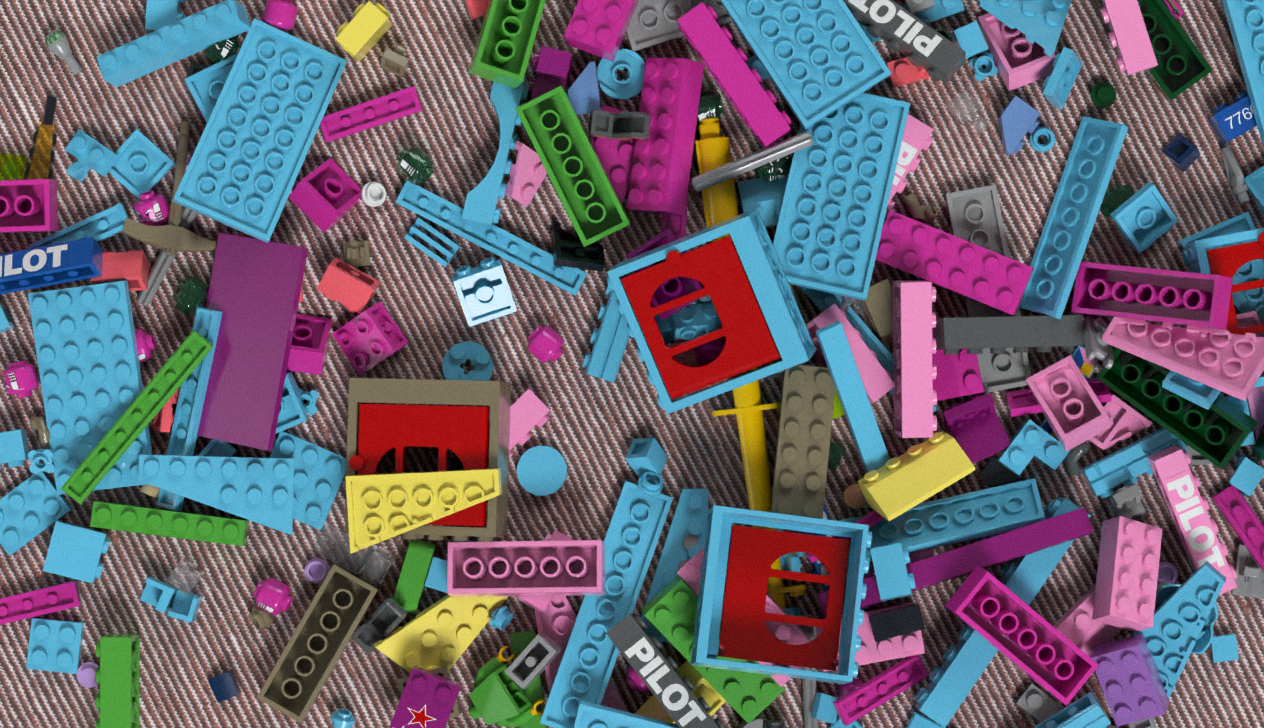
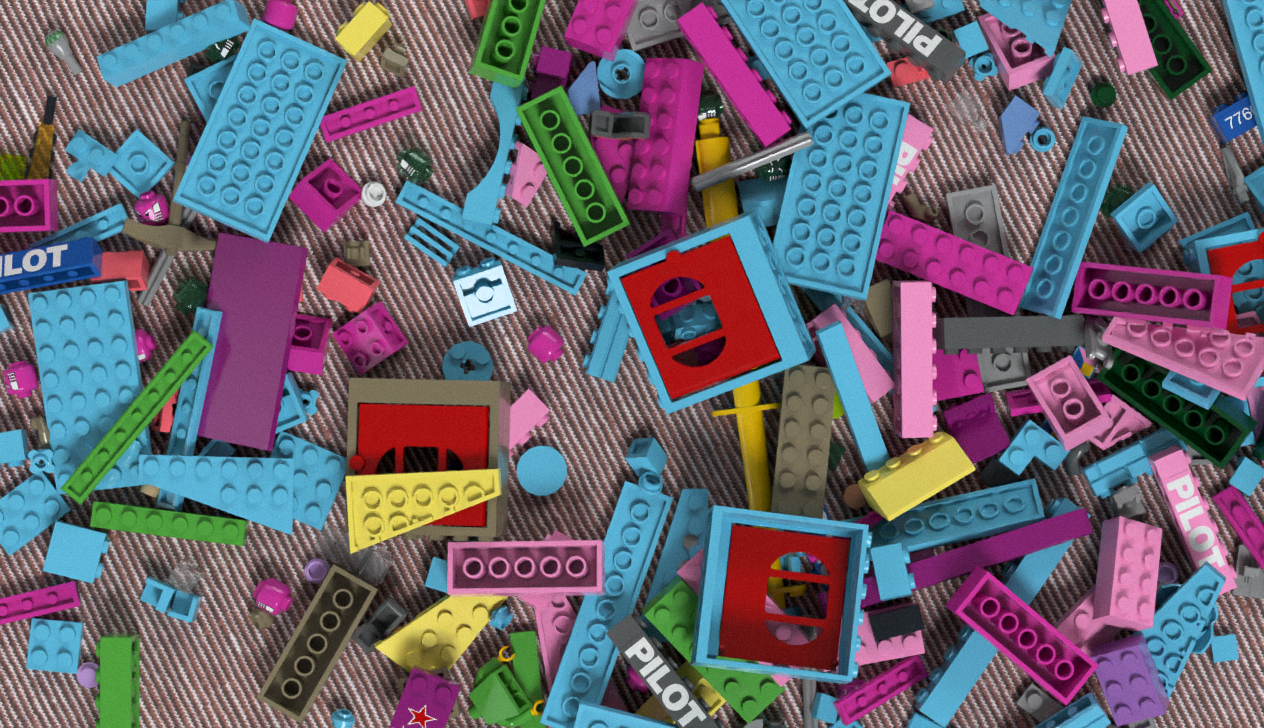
(224, 686): dark blue slope -> none
(414, 575): bright green beam -> none
(533, 660): light grey brick -> none
(1181, 152): dark blue slope -> none

